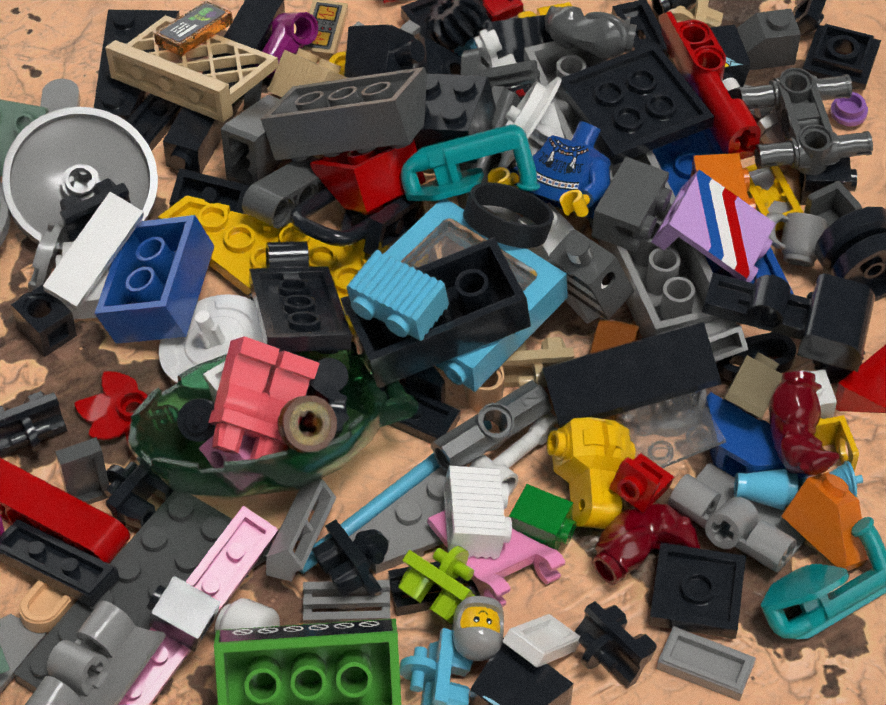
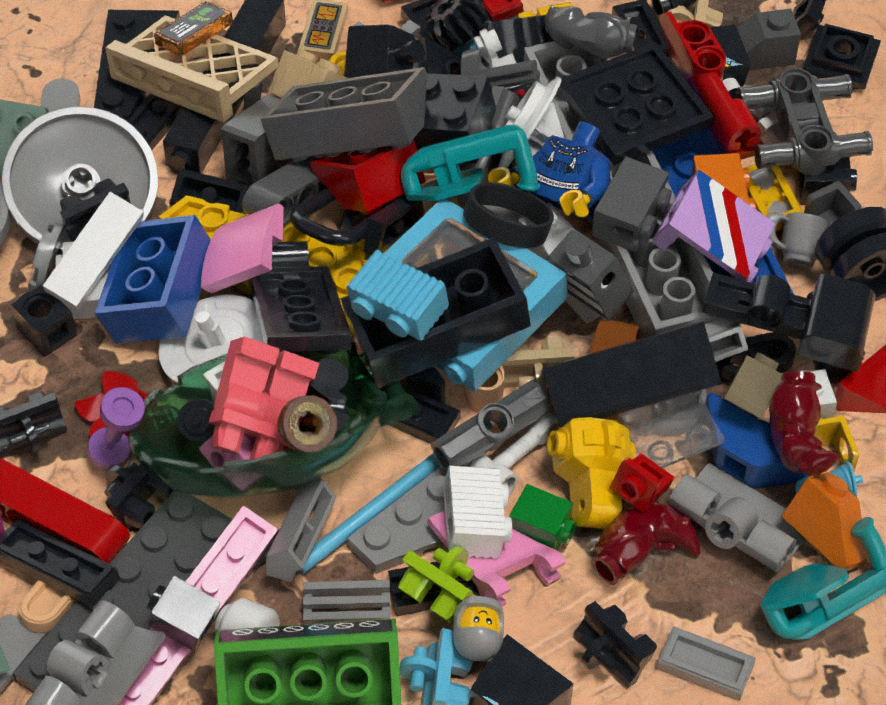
(84, 471): dark grey tile -> none
(120, 412): none -> medium lavender wheel
(242, 249): none -> bright pink slope
(284, 37): magenta piece -> none
(350, 560): black hips -> none
(542, 640): white tile -> none
(698, 590): black plate -> none
(768, 487): medium azure cone -> none
(849, 111): medium lavender plate -> none

